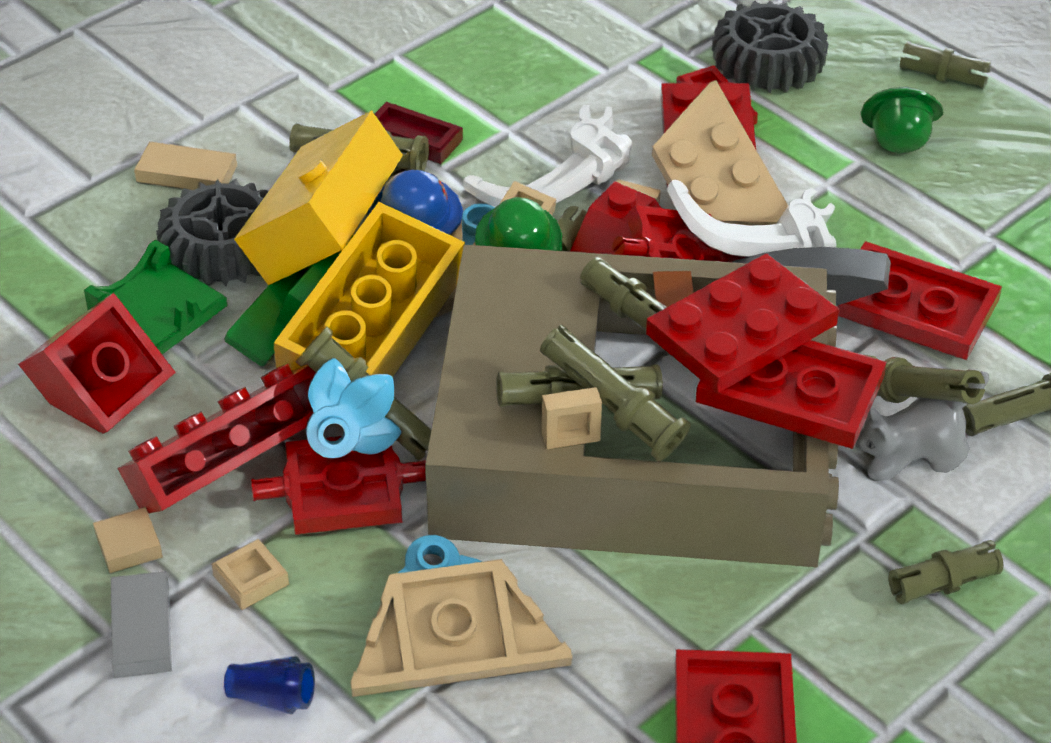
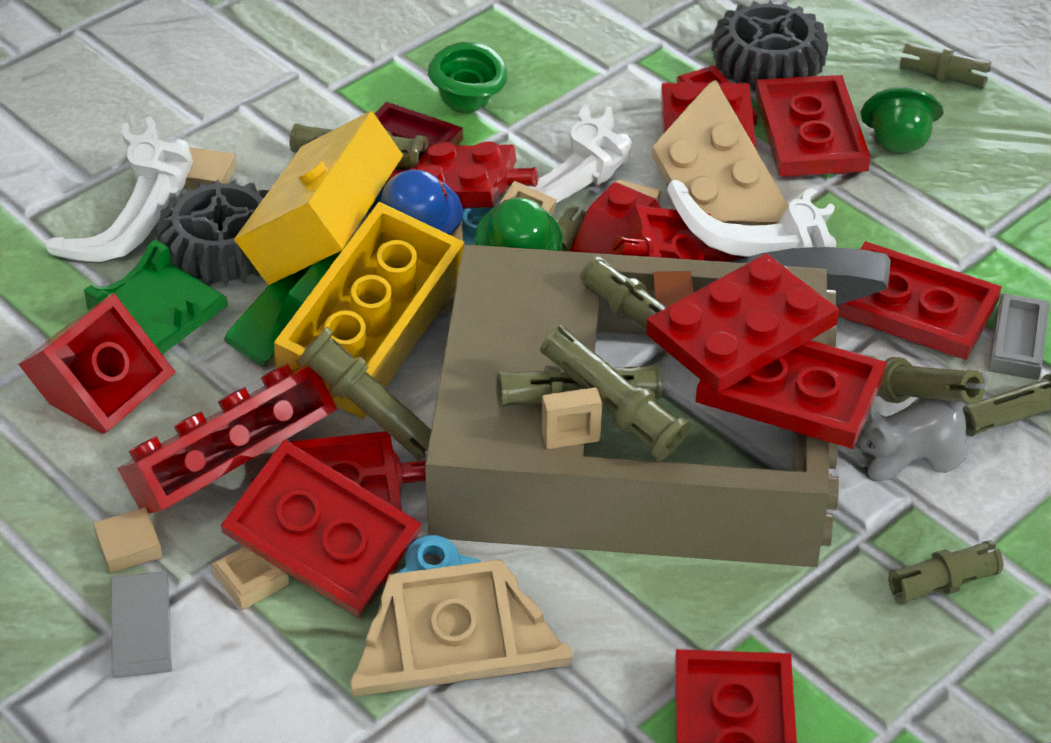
(159, 175): none -> white piece
(275, 683): clear blue cone -> none
(321, 528): none -> red plate
(355, 406): medium azure plate -> none
(467, 75): none -> green hat
(475, 171): none -> red plate
(812, 126): none -> red plate
(1019, 336): none -> light grey tile

